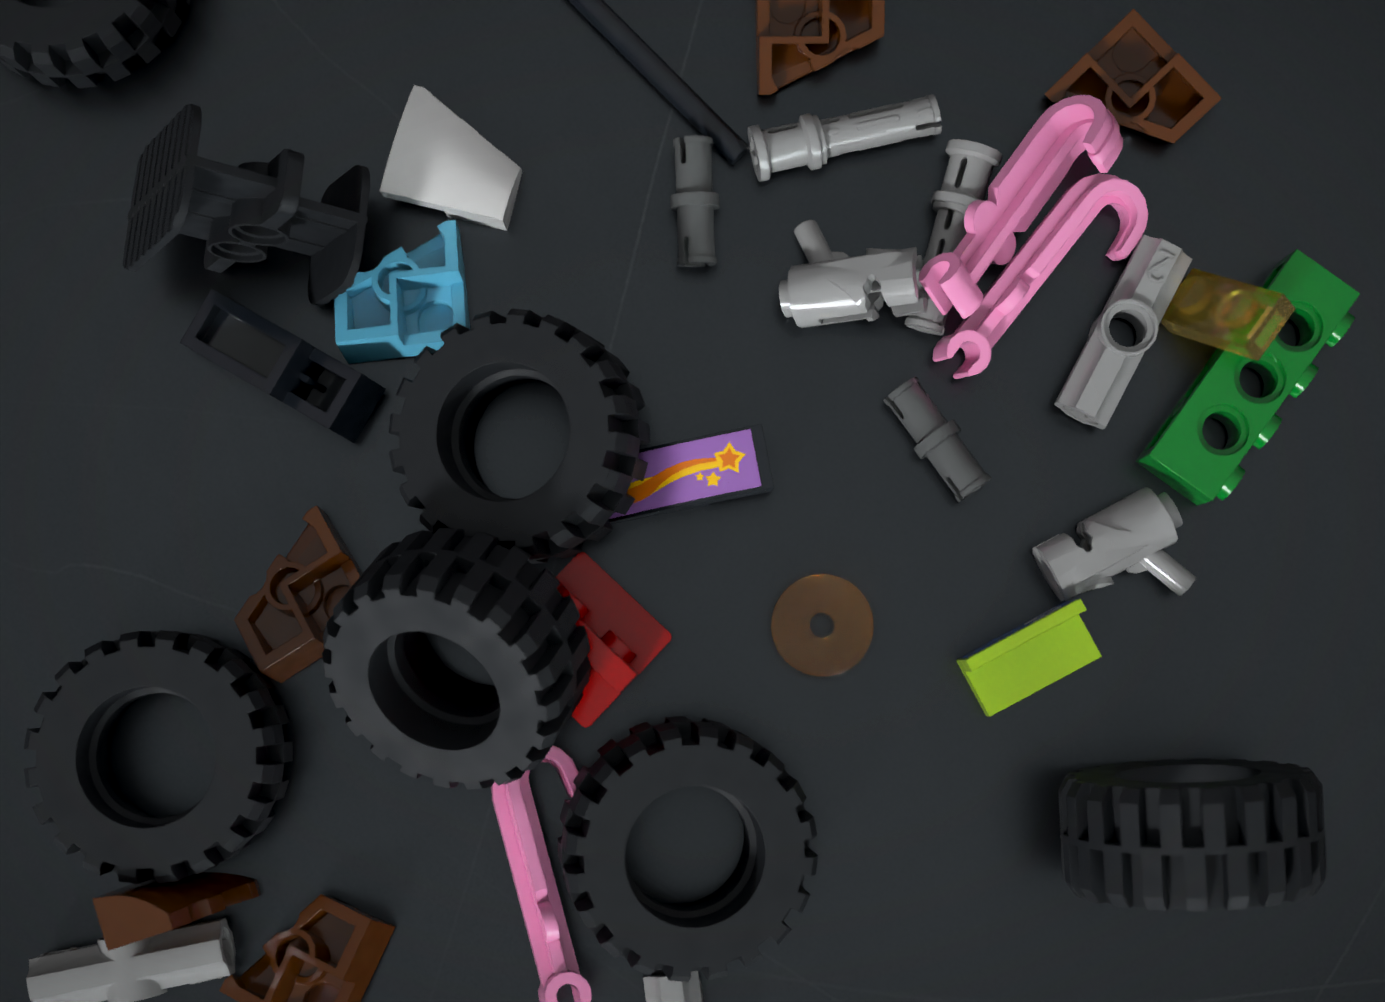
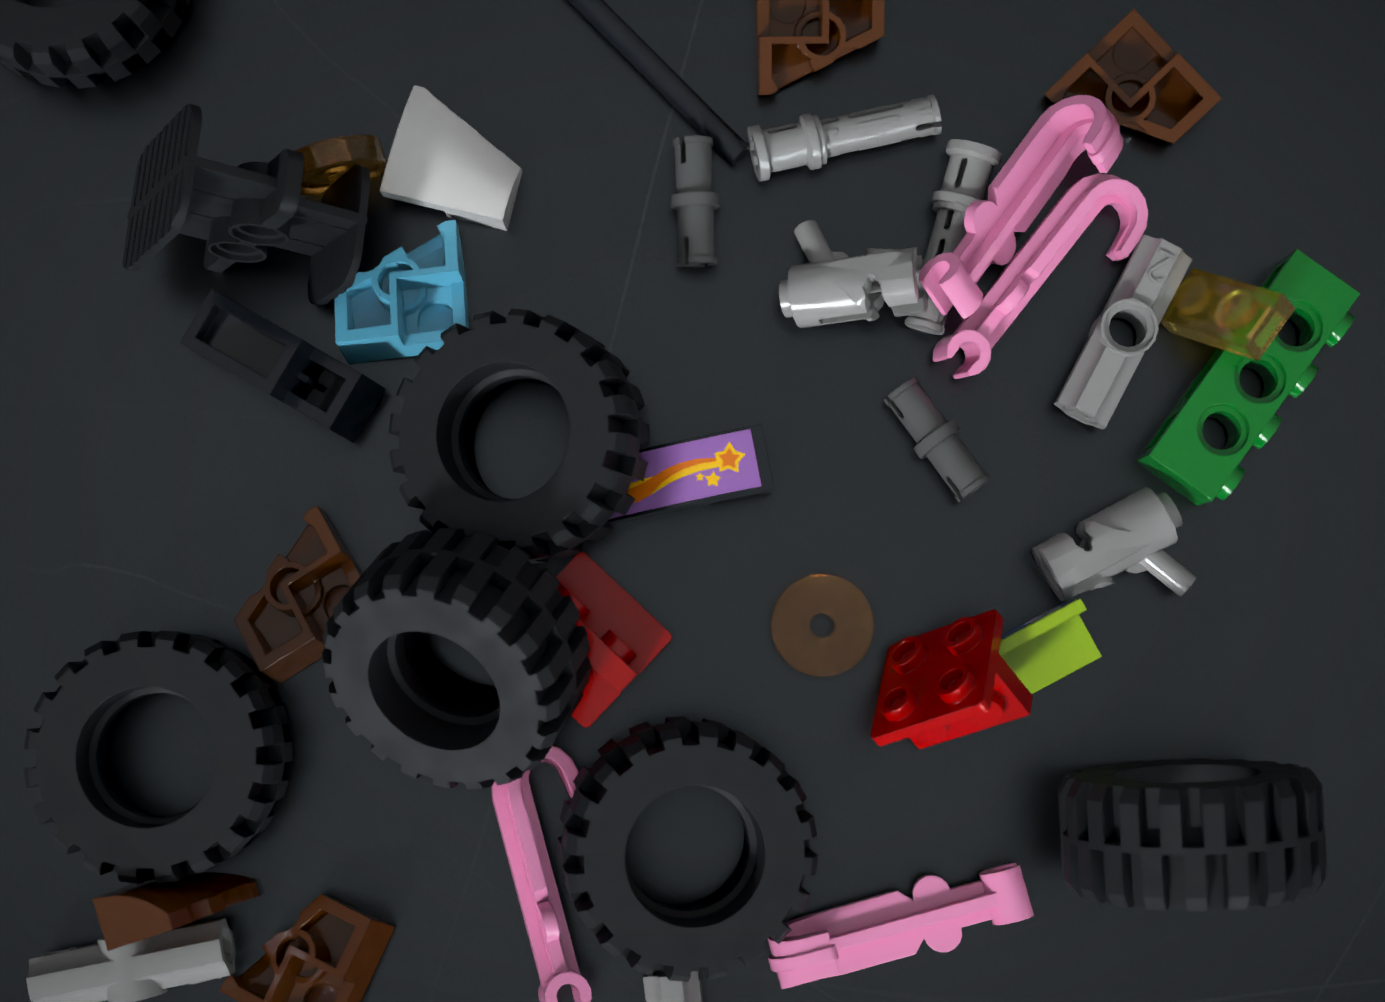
(334, 156): none -> clear orange piece
(895, 925): none -> bright pink piece
(948, 684): none -> red bracket

